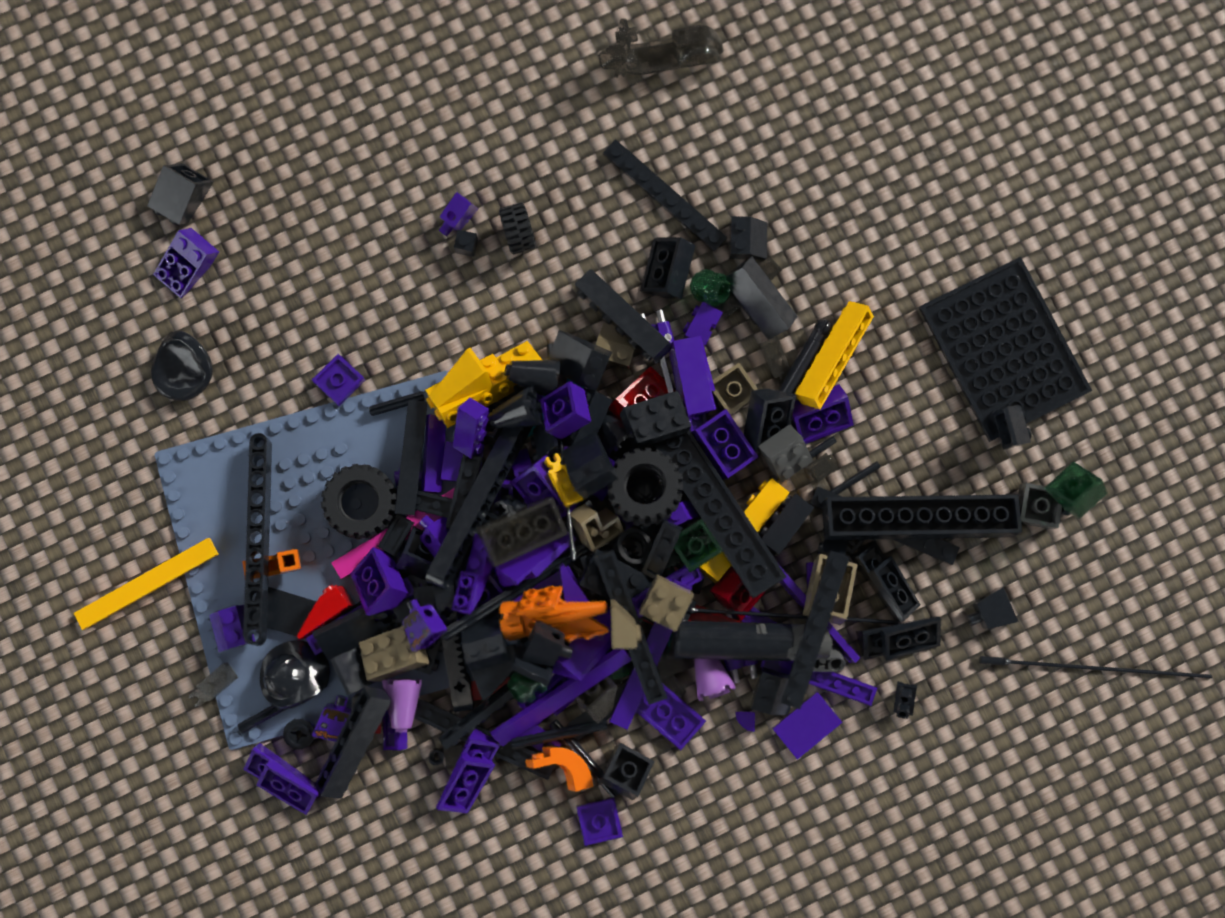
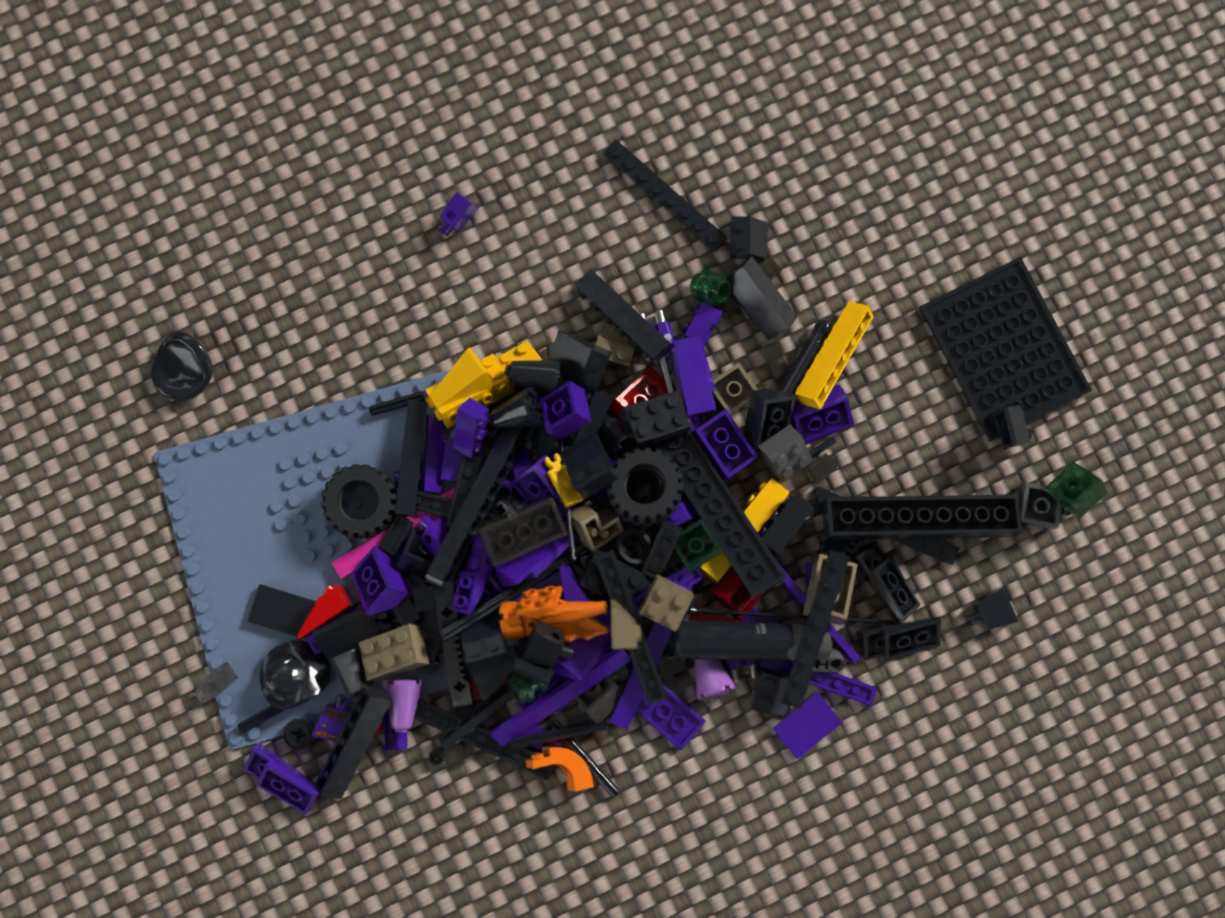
(146, 583): yellow tile -> none
(179, 193): black slope -> none
(185, 261): dark purple slope -> none
(229, 627): dark purple slope -> none
(262, 547): black beam -> none
(280, 563): orange arch -> none
(338, 379): dark purple tile -> none
(422, 625): dark purple torso -> none
(466, 243): black brick -> none
(469, 773): dark purple slope -> none
(517, 228): black tyre -> none
(599, 821): dark purple tile -> none
(626, 771): black brick -> none
(668, 267): black slope -> none
(686, 48): clear smoke piece -> none
(746, 719): dark purple tile -> none
(856, 478): black bar -> none
(904, 699): black hips -> none
(1004, 661): black piece -> none

